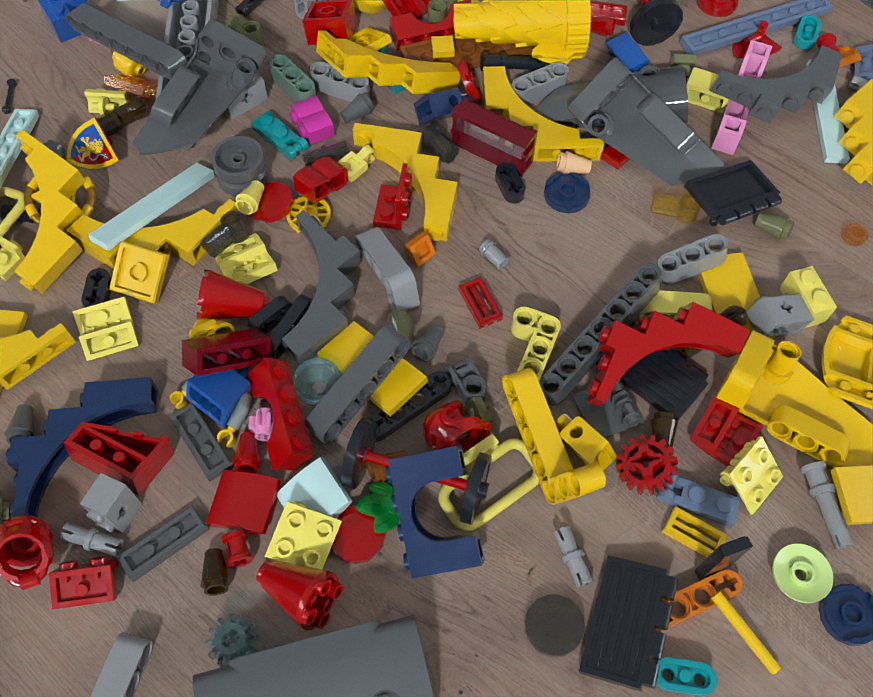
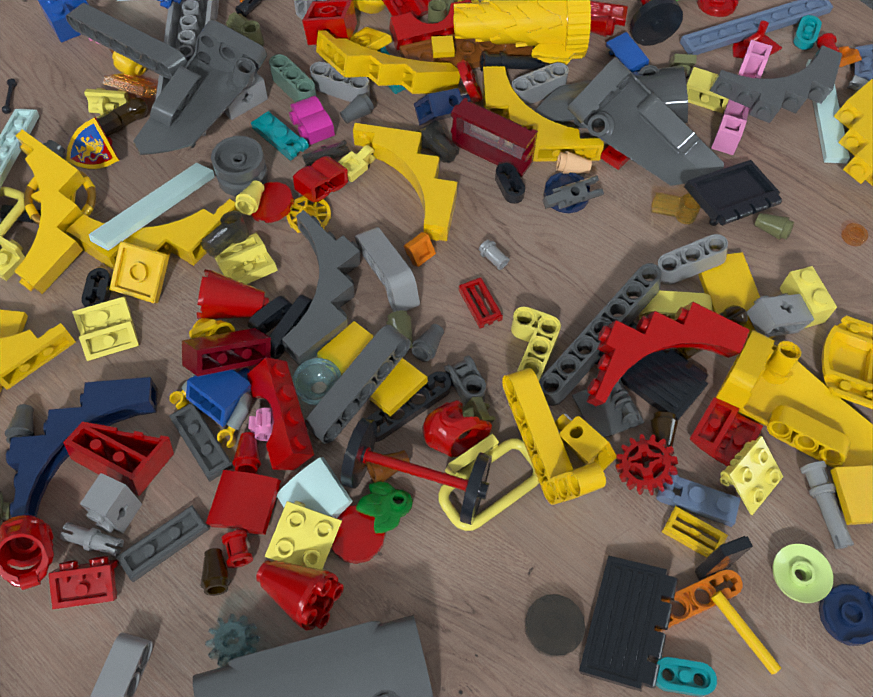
(392, 202): red bracket -> none
(426, 552): dark blue arch -> none
(563, 195): none -> dark grey hinge
(573, 556): light grey pin -> none

